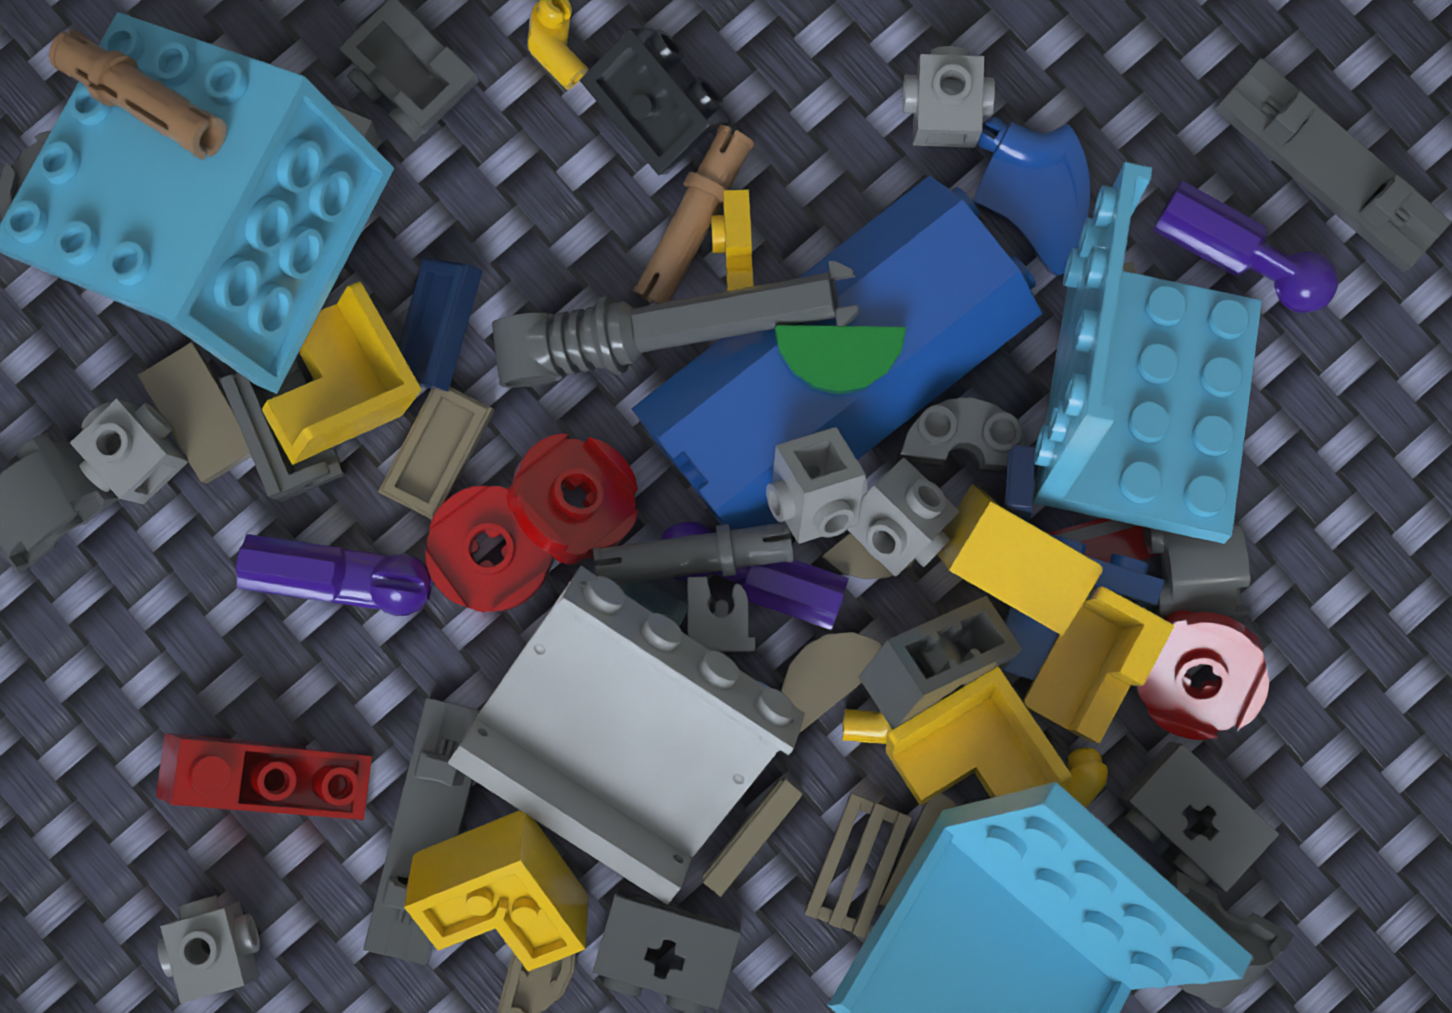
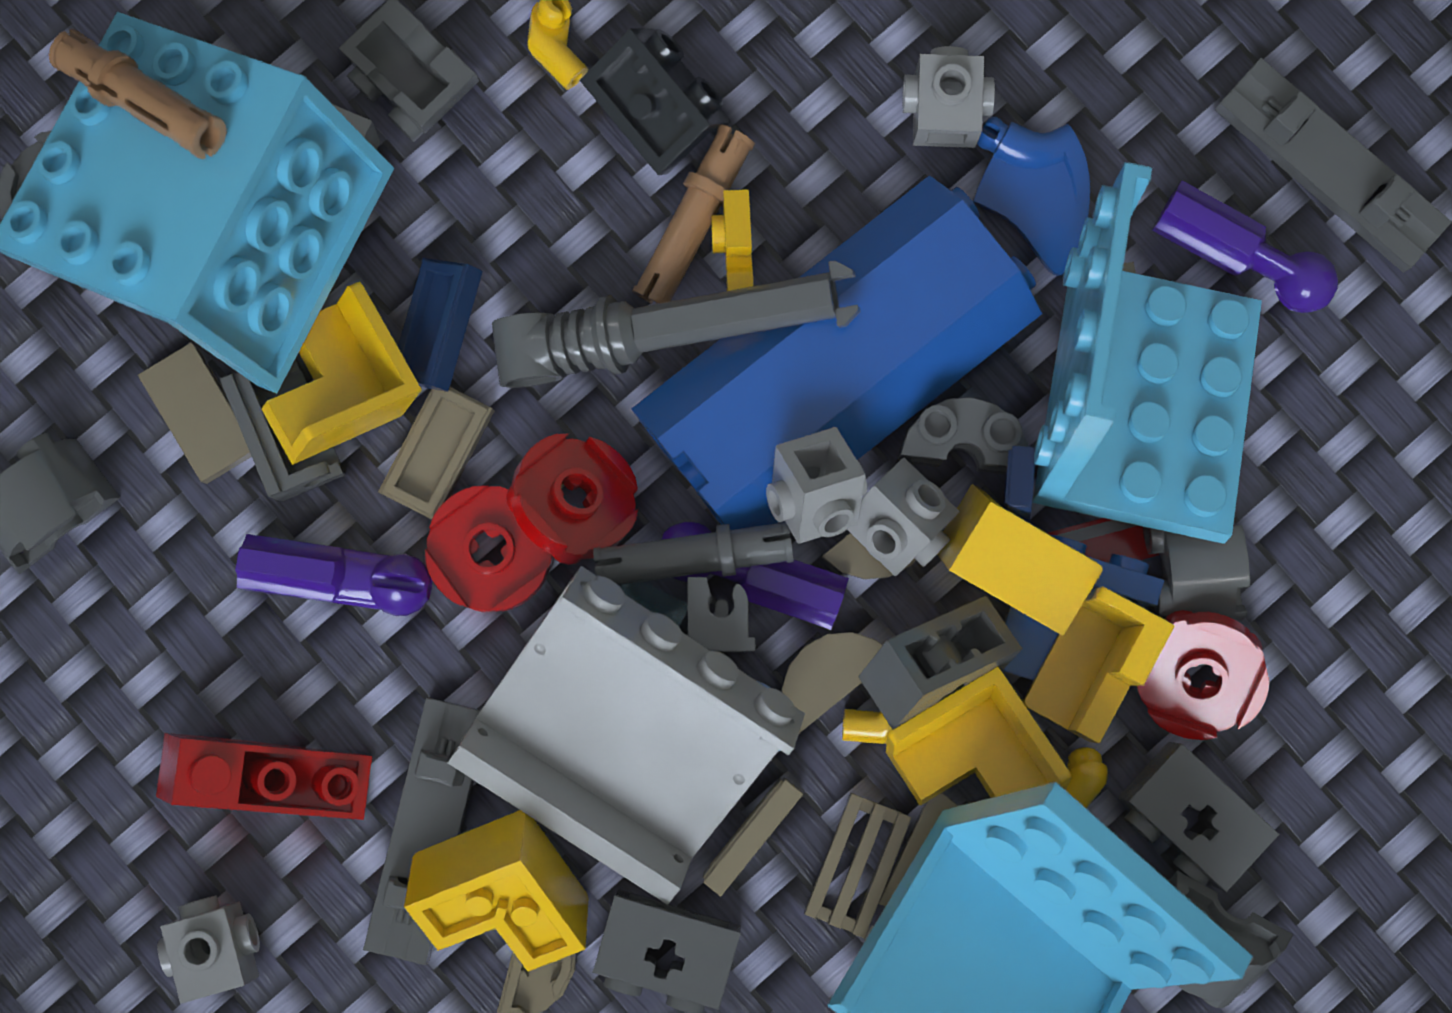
(128, 450): light grey brick -> none
(839, 357): green tile -> none

